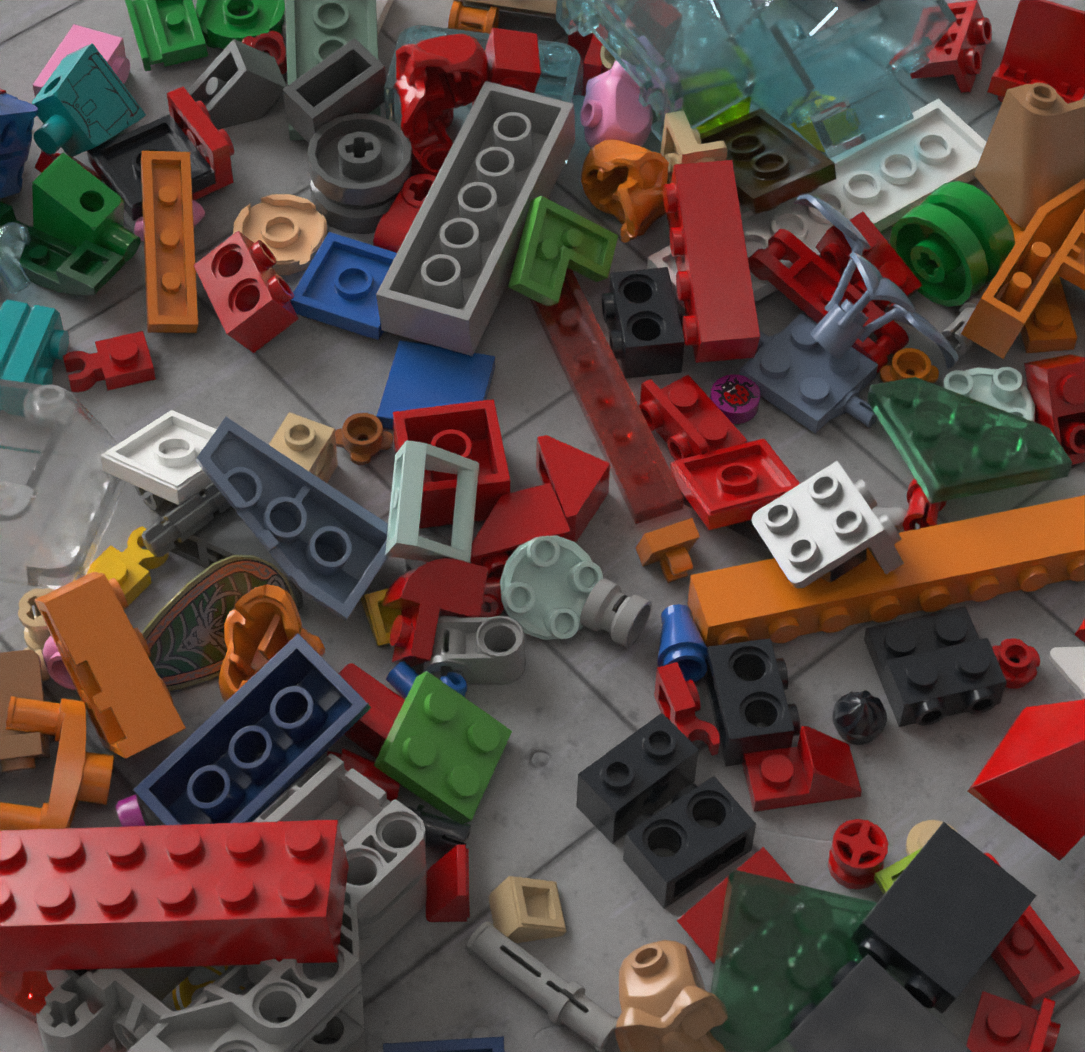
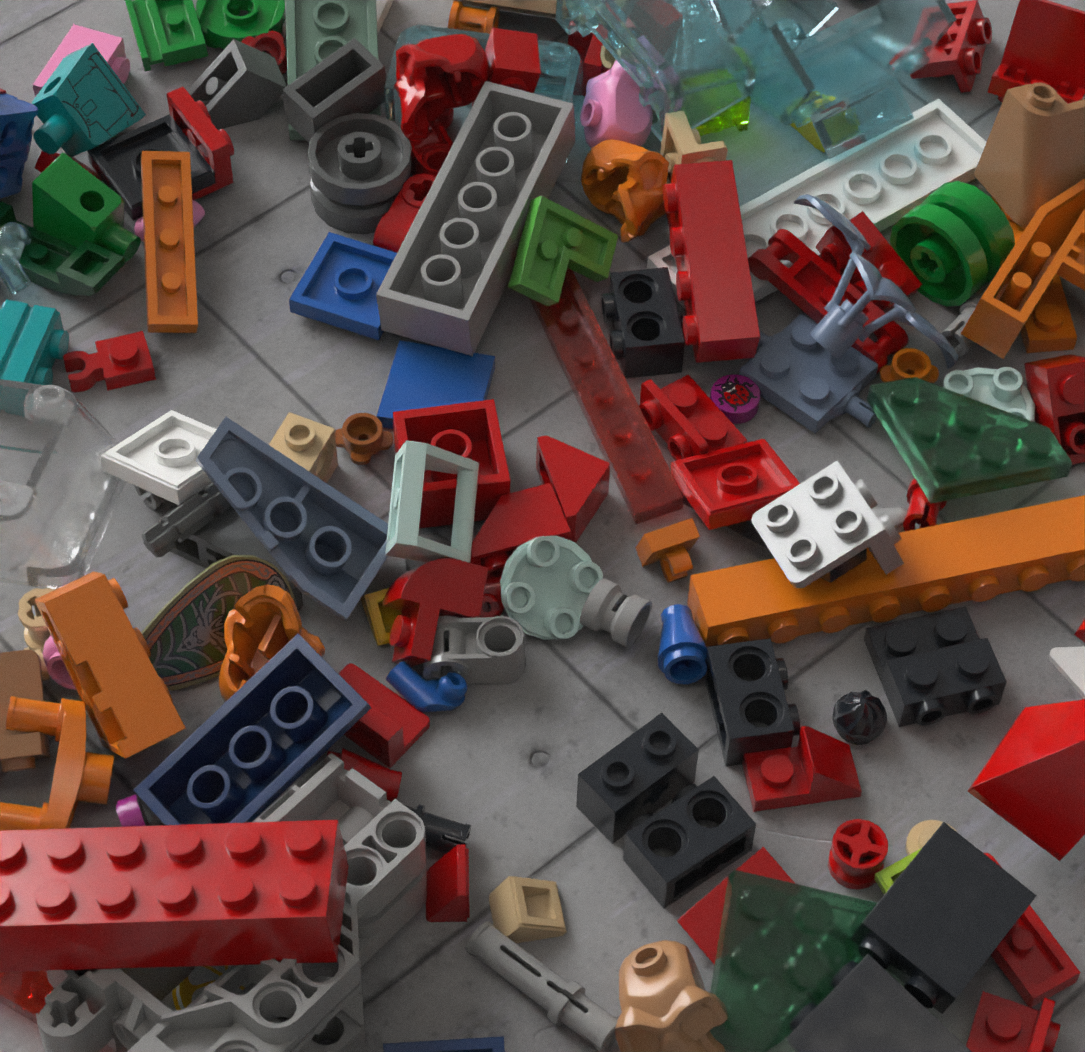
(129, 566): yellow plate -> none
(247, 291): red brick -> none
(287, 227): light nougat tile -> none
(443, 748): bright green plate -> none
(679, 702): red plate -> none
(770, 161): dark brown plate -> none
(1019, 673): red plate -> none

